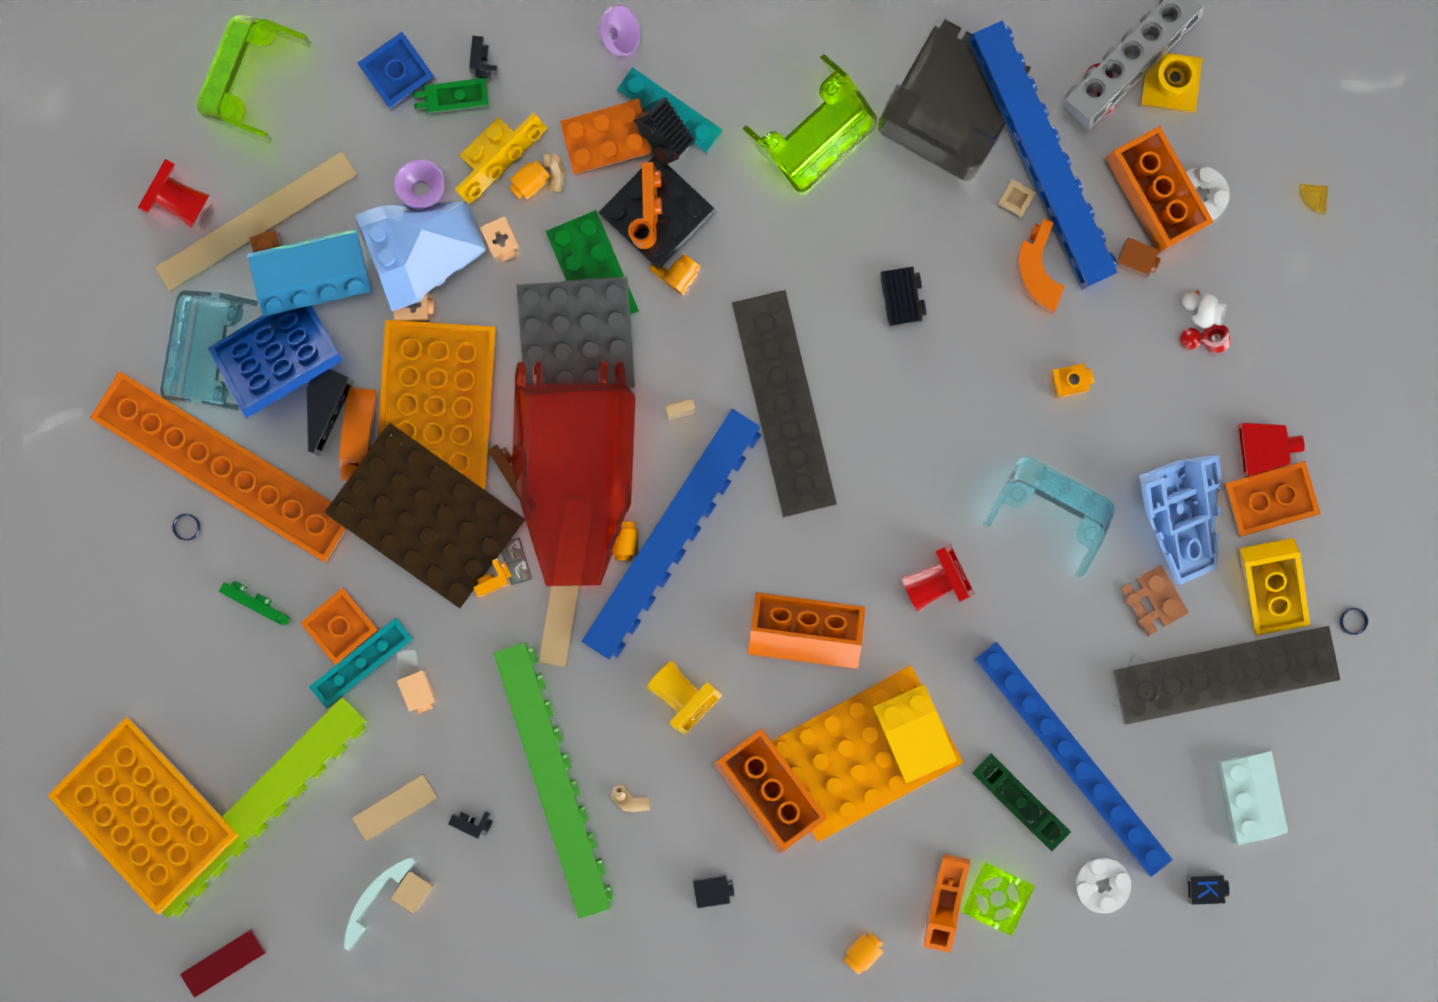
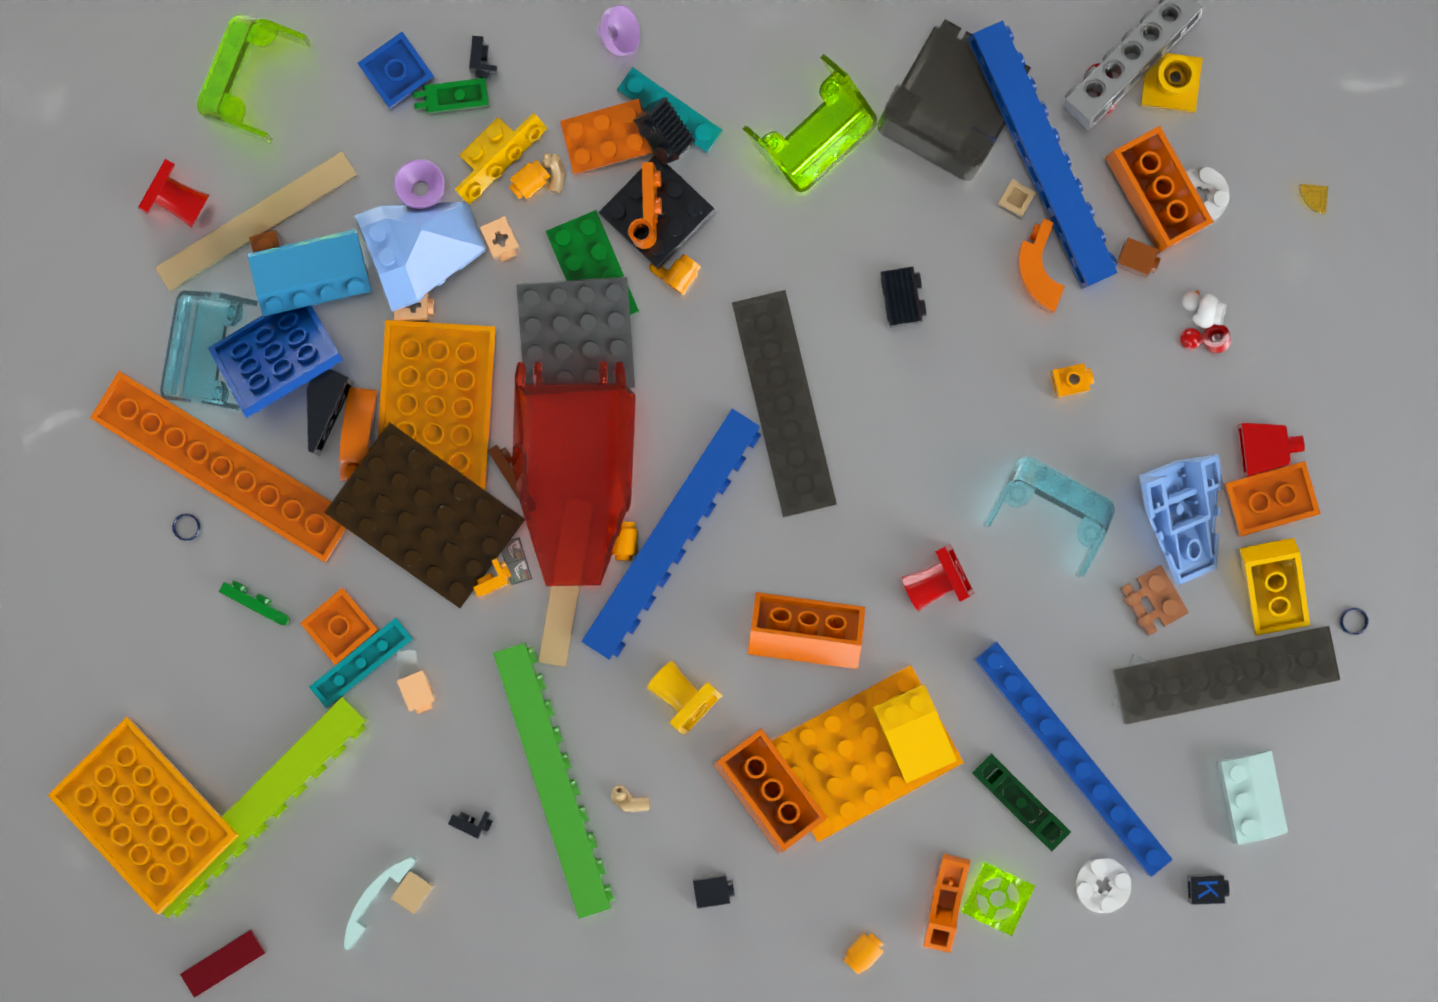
(394, 807): tan tile -> none
(680, 409): tan tile -> none

